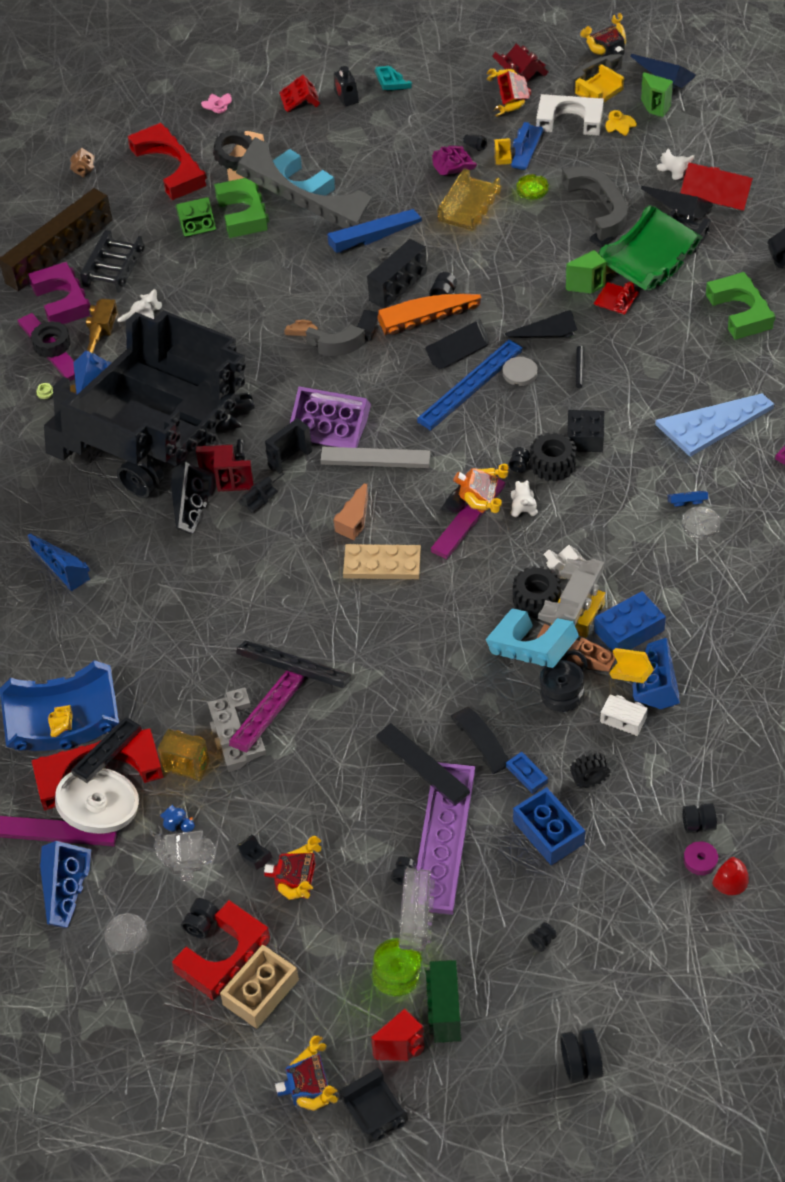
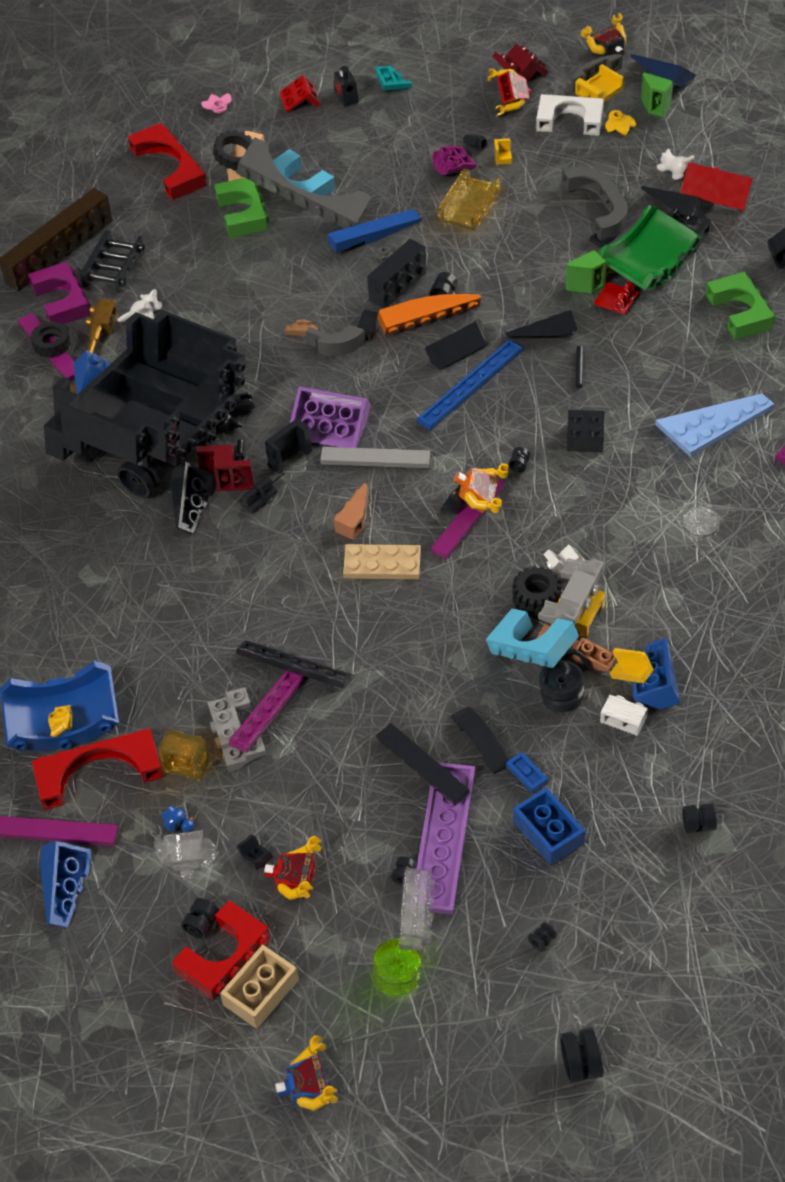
(45, 391): yellowish green plate -> none
(63, 564): blue wedge -> none
(82, 162): medium nougat brick -> none
(97, 806): white dish -> none
(106, 750): black tile -> none
(126, 934): clear tile -> none
(195, 216): bright green slope -> none
(373, 1106): black panel -> none
(399, 1039): red slope -> none
(443, 1001): dark green brick -> none
(520, 371): light grey tile -> none
(523, 500): white animal -> none
(525, 145): blue bracket -> none
(532, 187): clear neon green tile -> none
(563, 457): black tyre -> none
(590, 770): black tyre -> none
(629, 623): blue brick -> none
(680, 498): blue plate -> none
(698, 866): magenta piece -> none
(731, 877): red helmet -> none

